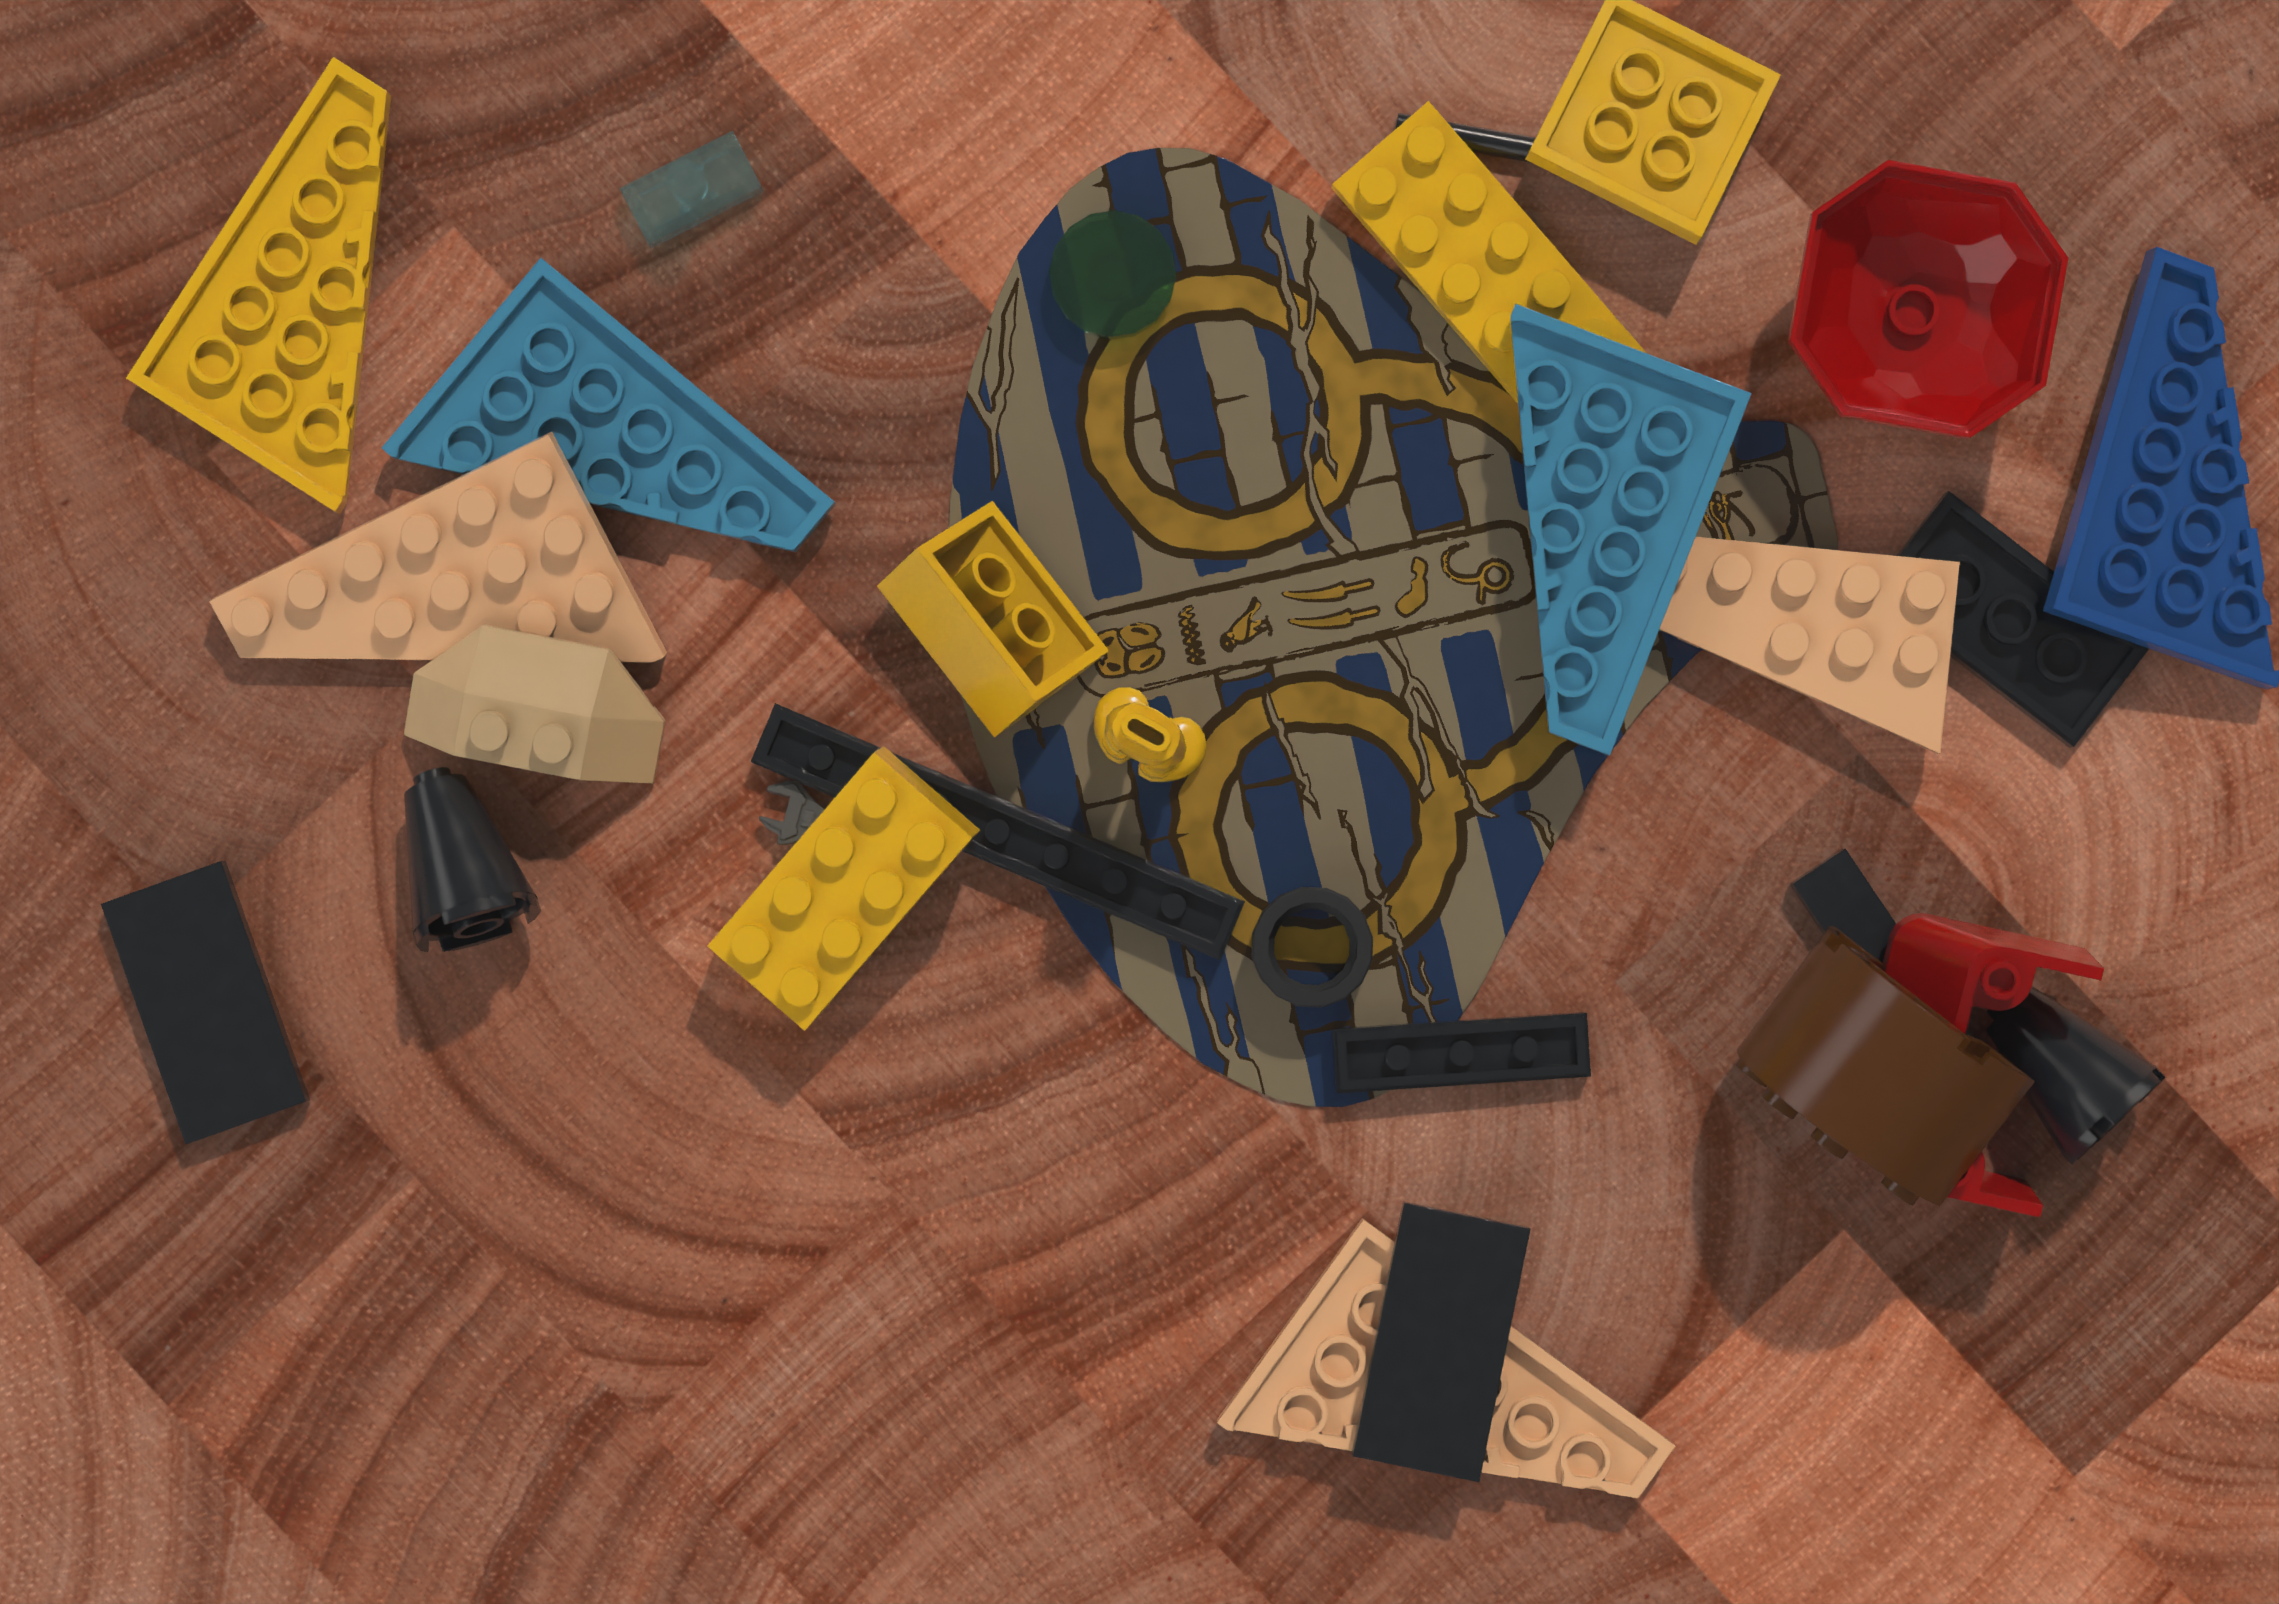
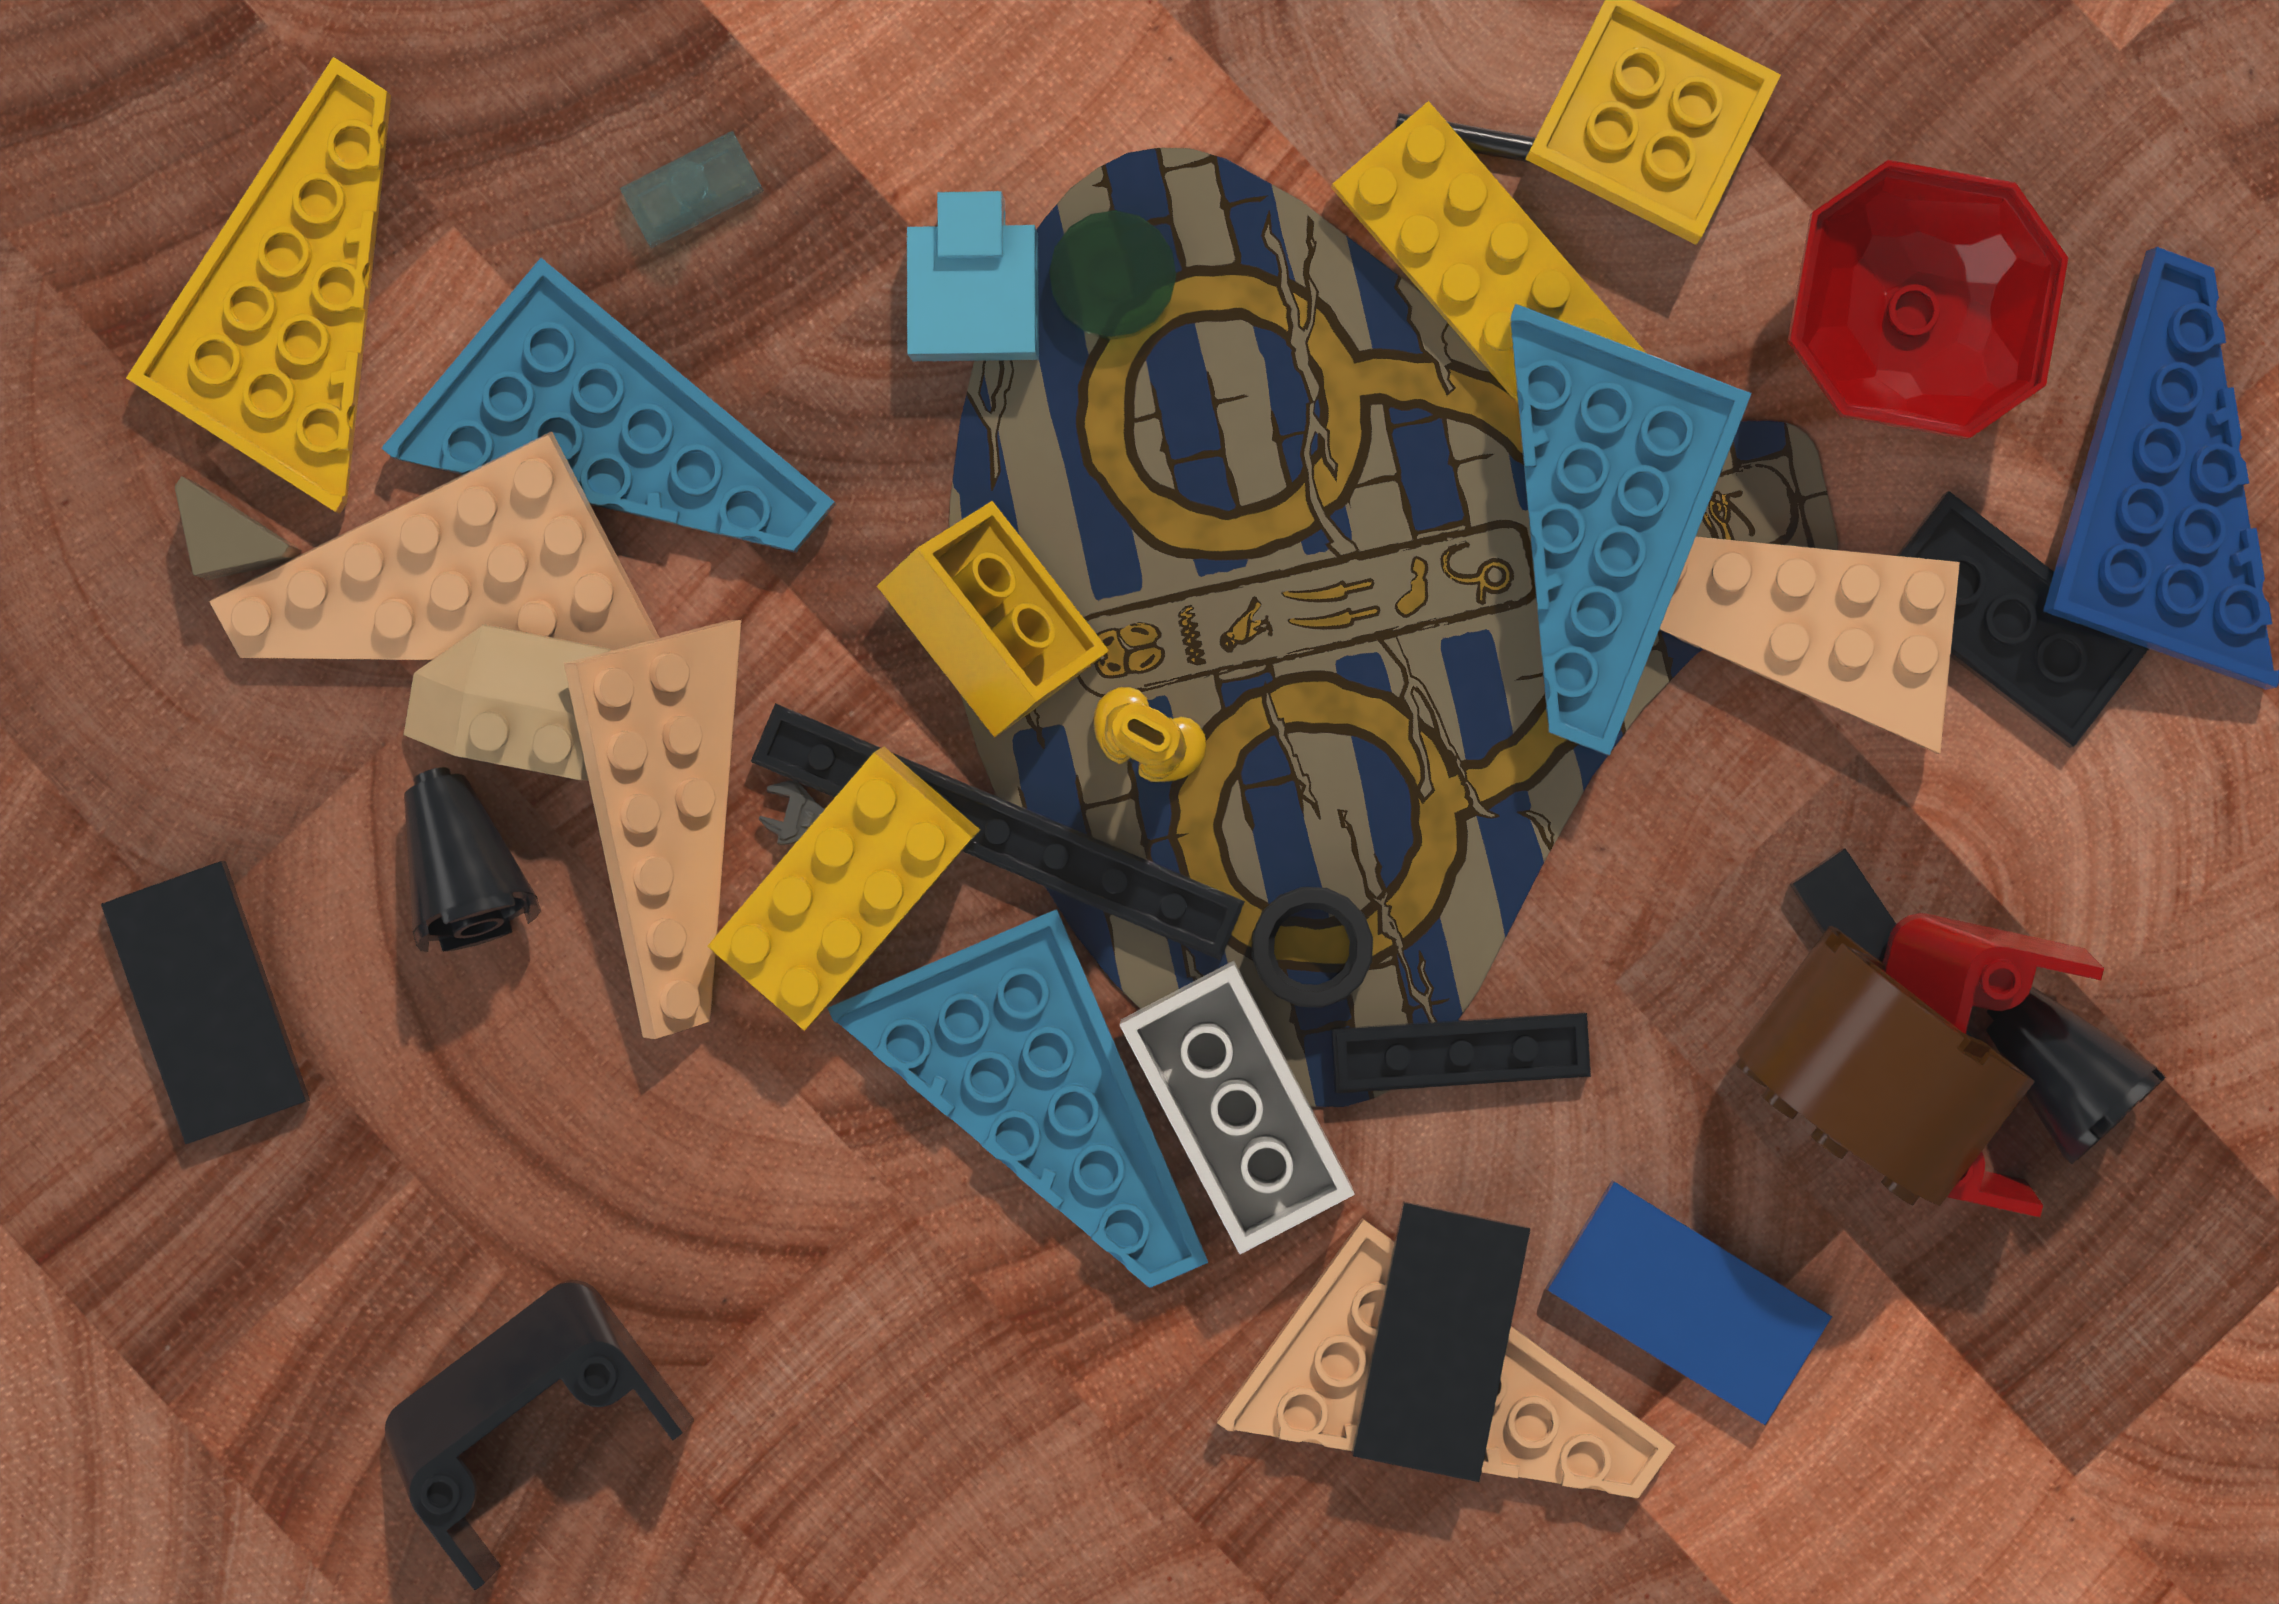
(223, 538): none -> dark tan slope
(559, 1336): none -> black windscreen
(658, 775): none -> light nougat wing
(972, 283): none -> medium azure piece
(1029, 1069): none -> dark azure wing
(1236, 1107): none -> white brick
(1688, 1302): none -> blue tile

